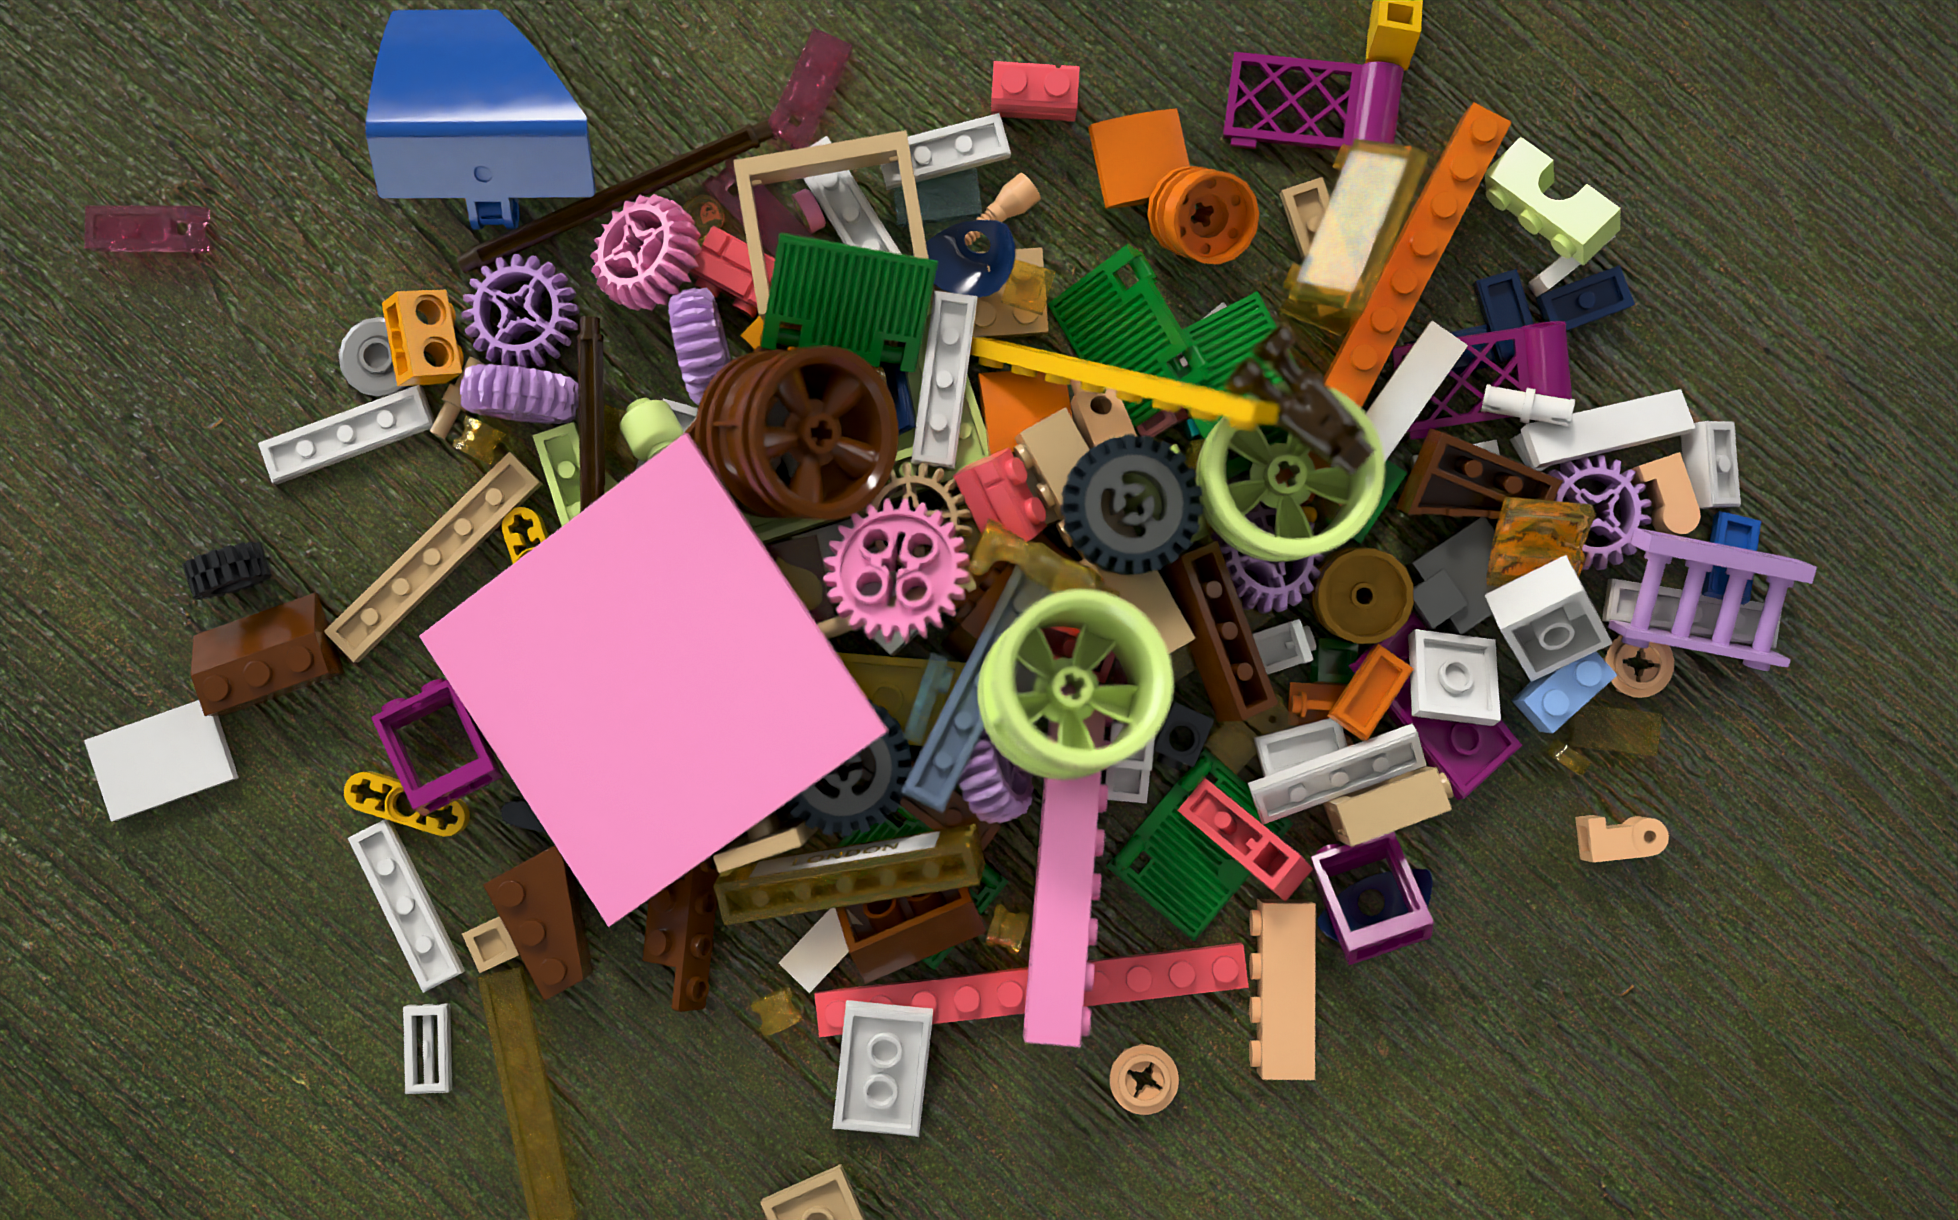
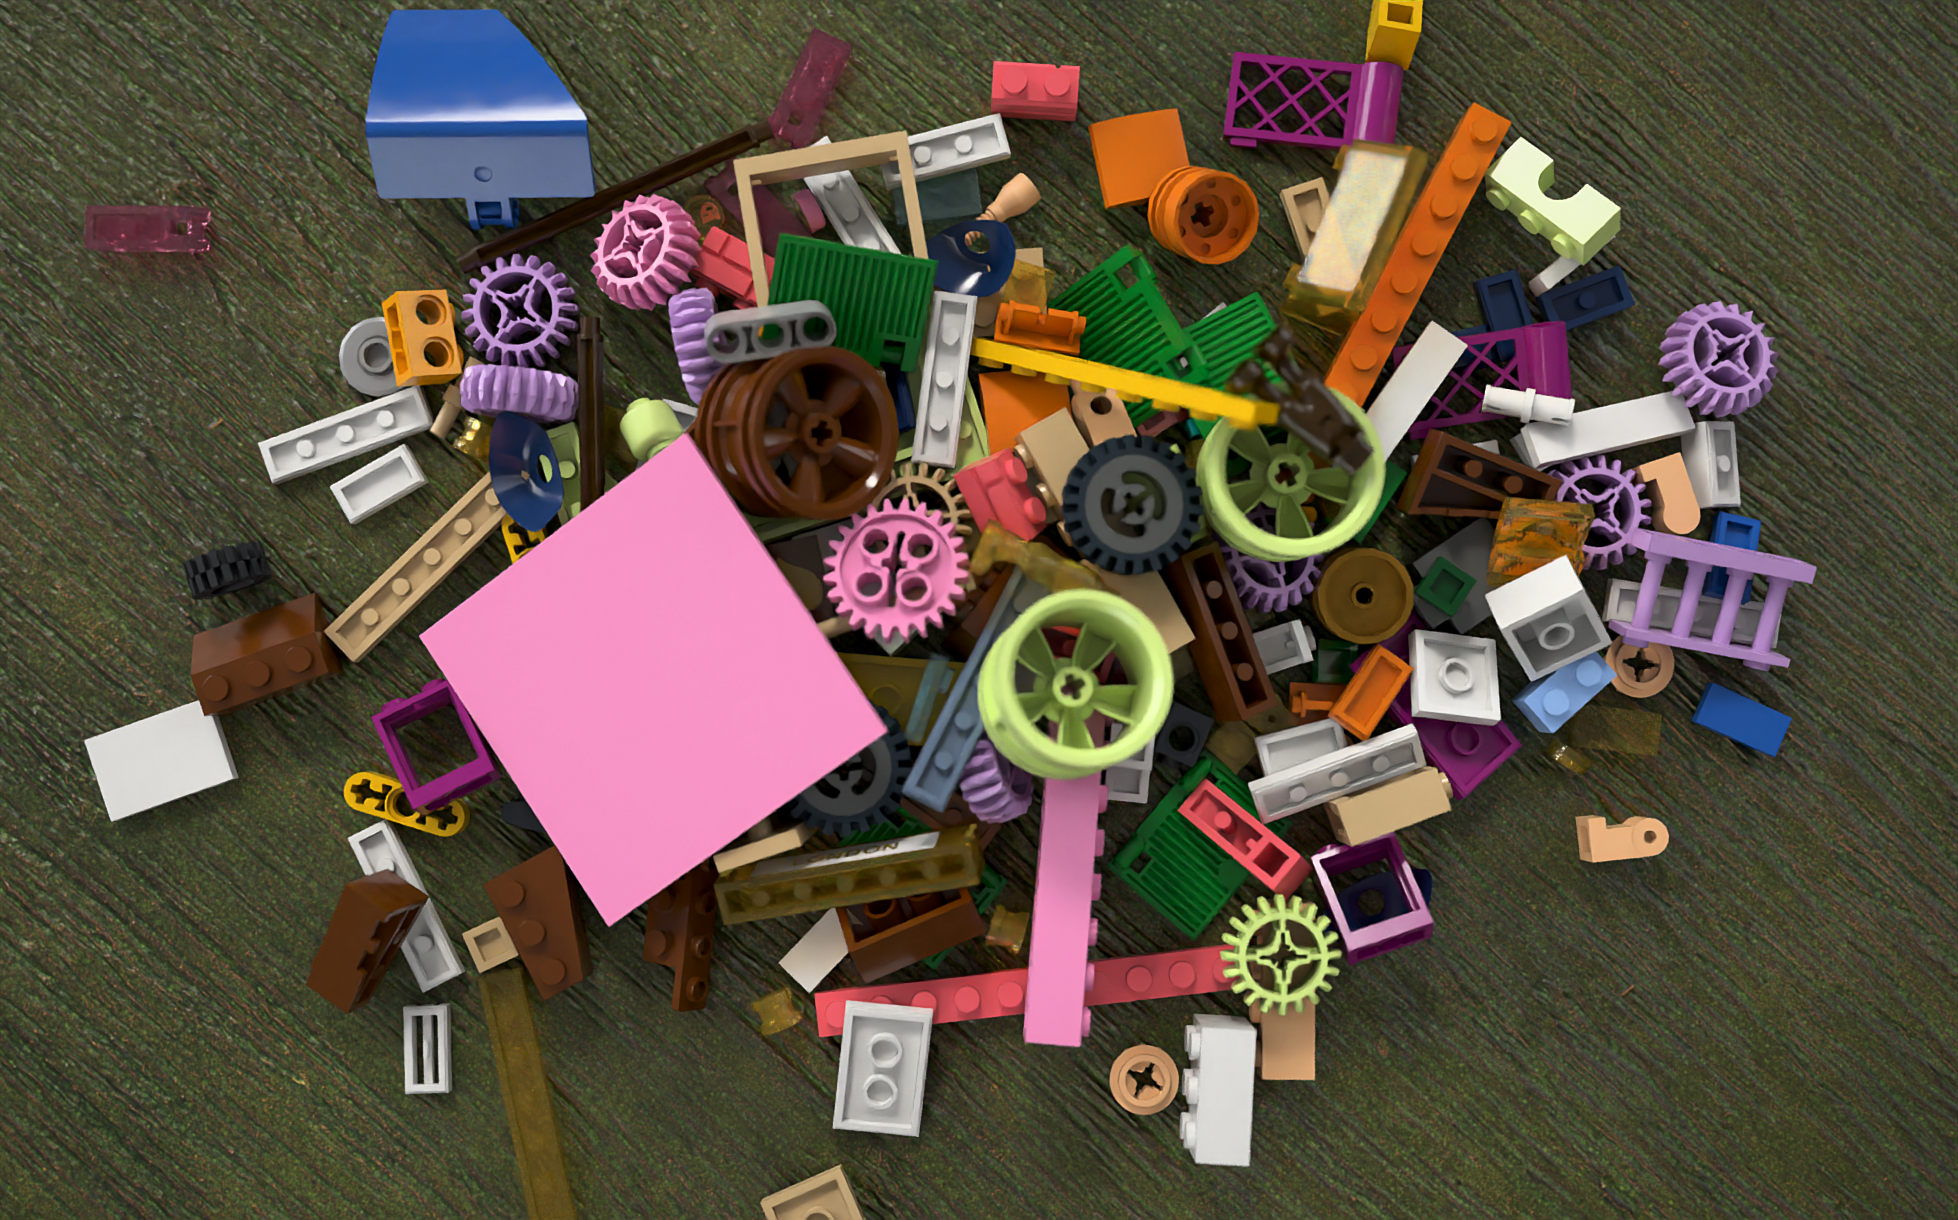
(364, 938): none -> reddish brown wedge
(379, 484): none -> white tile
(516, 447): none -> dark blue piece
(748, 322): none -> light grey beam
(1054, 331): none -> orange hinge
(1218, 1089): none -> white brick
(1282, 976): none -> yellowish green gear
(1444, 586): none -> dark green plate
(1738, 378): none -> lavender gear
(1741, 719): none -> blue tile

